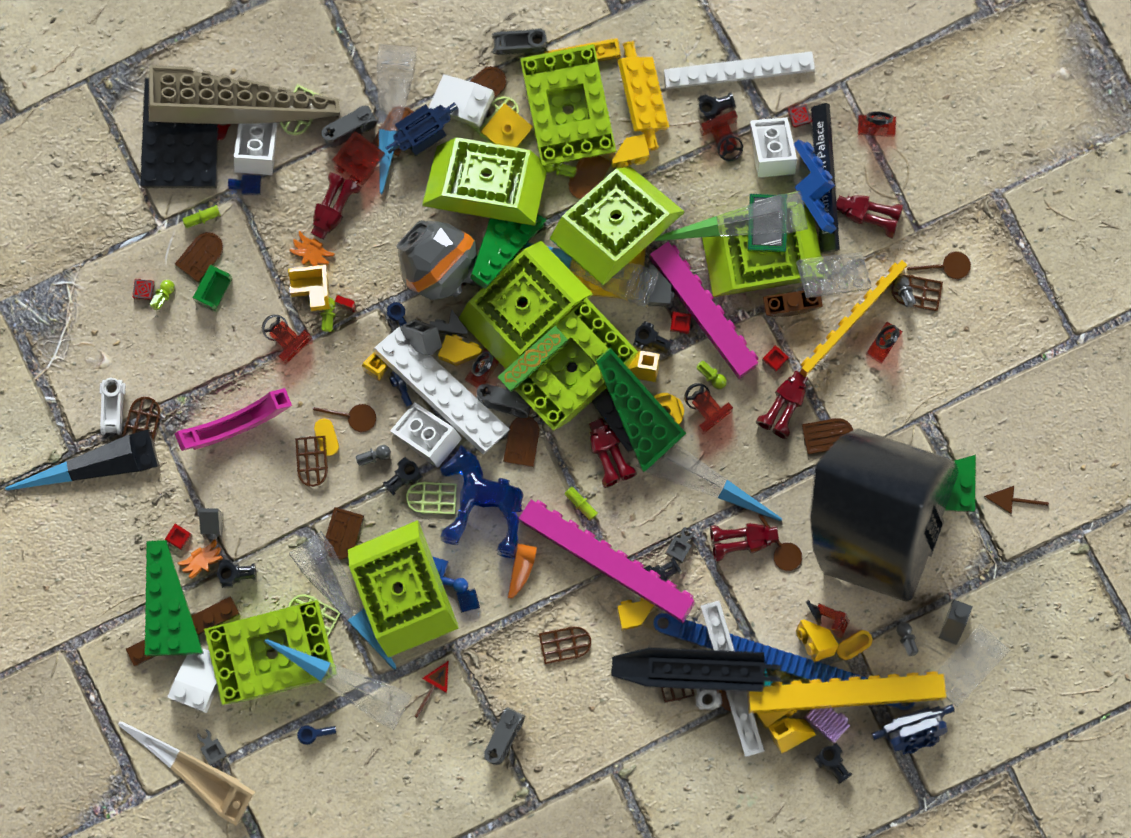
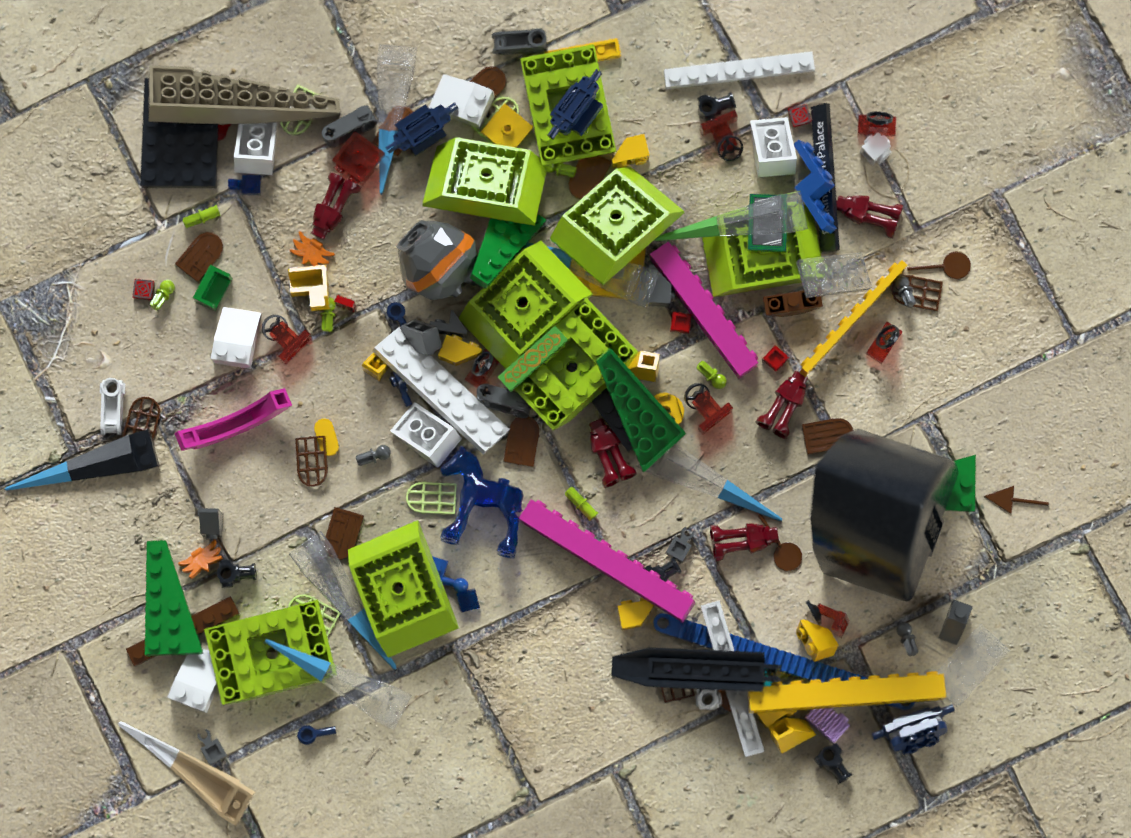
(178, 536): red tile -> none
(236, 338): none -> white slope
(361, 417): reddish brown piece -> none
(401, 478): black connector -> none
(438, 679): piece -> none
(504, 735): dark grey piece -> none
(522, 568): orange piece -> none
(558, 650): reddish brown window -> none
(576, 107): none -> dark blue piece
(643, 94): yellow plate -> none
(653, 340): black connector -> none
(854, 645): yellow tile -> none
(876, 148): none -> white brick

